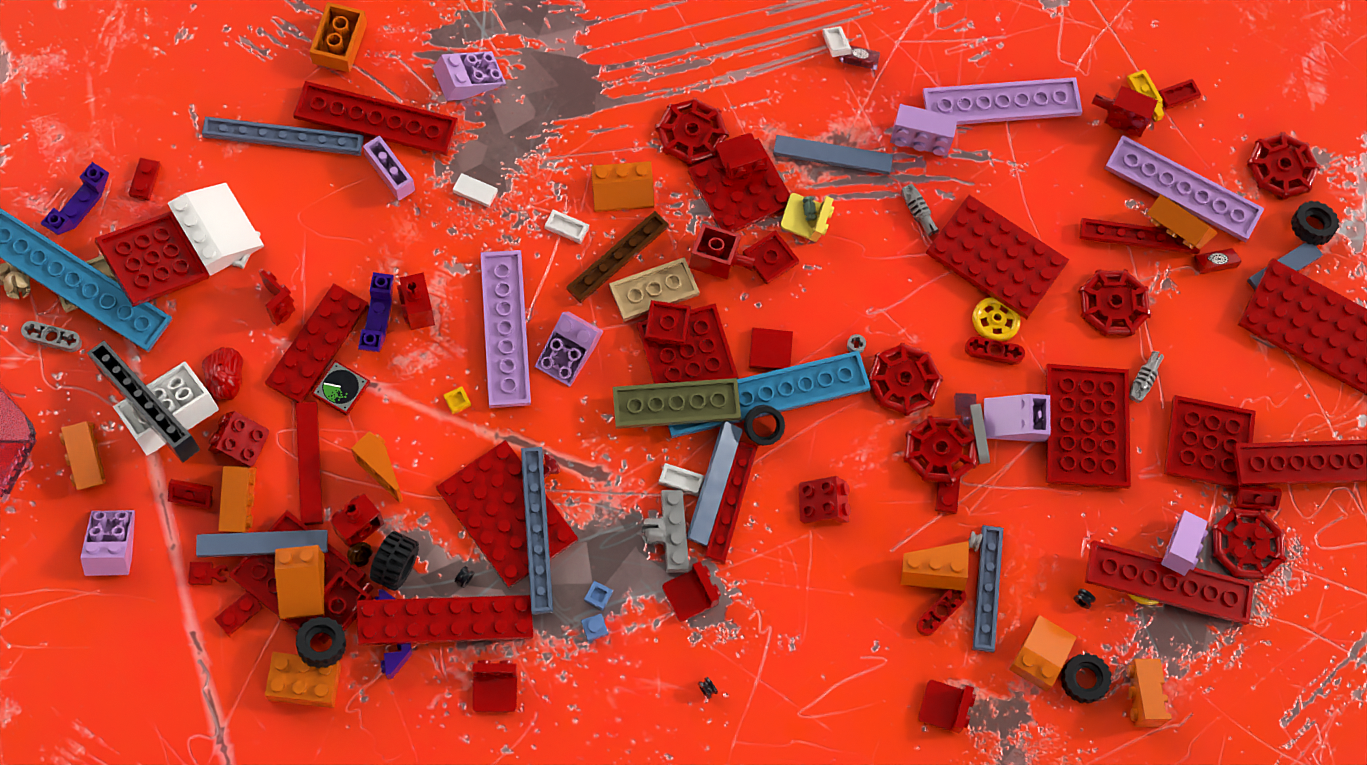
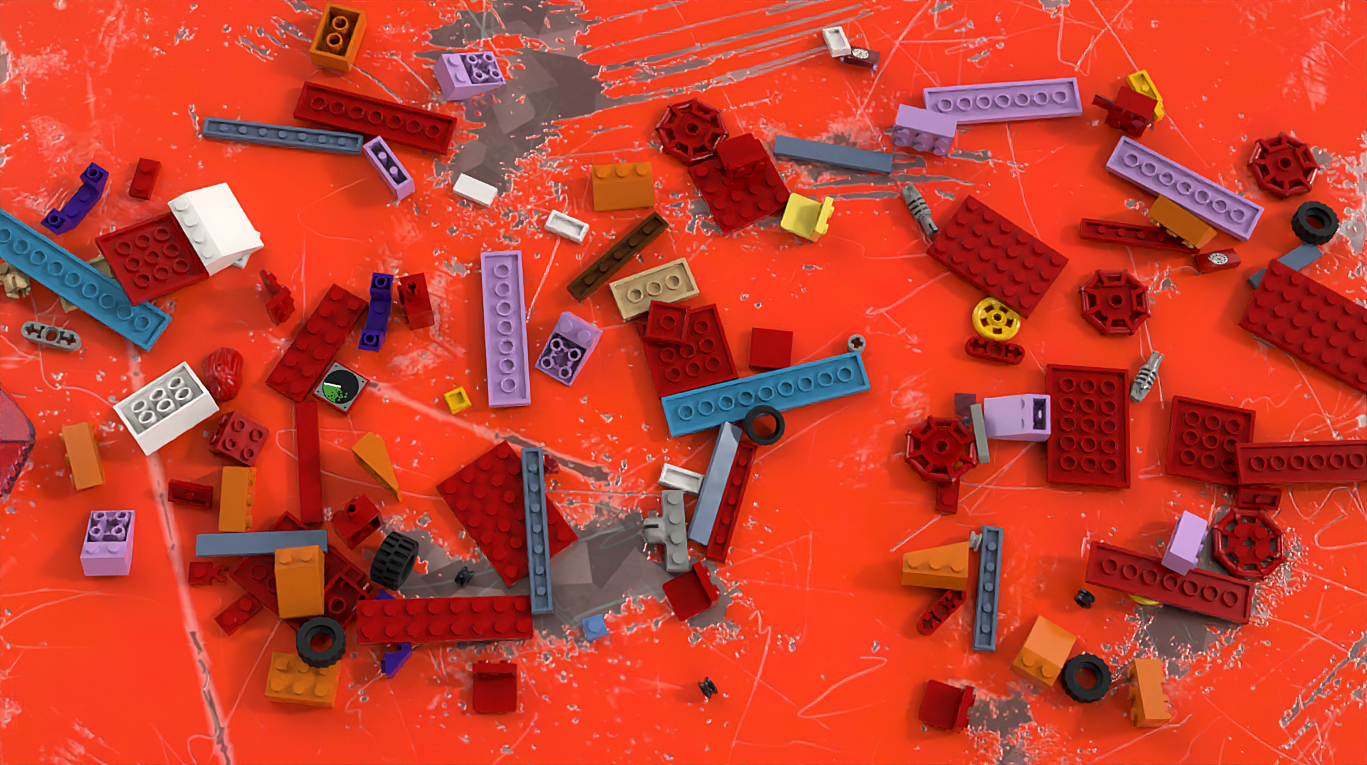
(143, 401): black brick -> none
(359, 554): reddish brown plate -> none
(598, 595): medium blue plate -> none
(676, 403): olive plate -> none
(717, 252): red brick -> none
(771, 257): red plate -> none
(809, 208): sand green piece -> none
(824, 500): red bracket -> none
(900, 389): red plate -> none
(1179, 94): red plate -> none

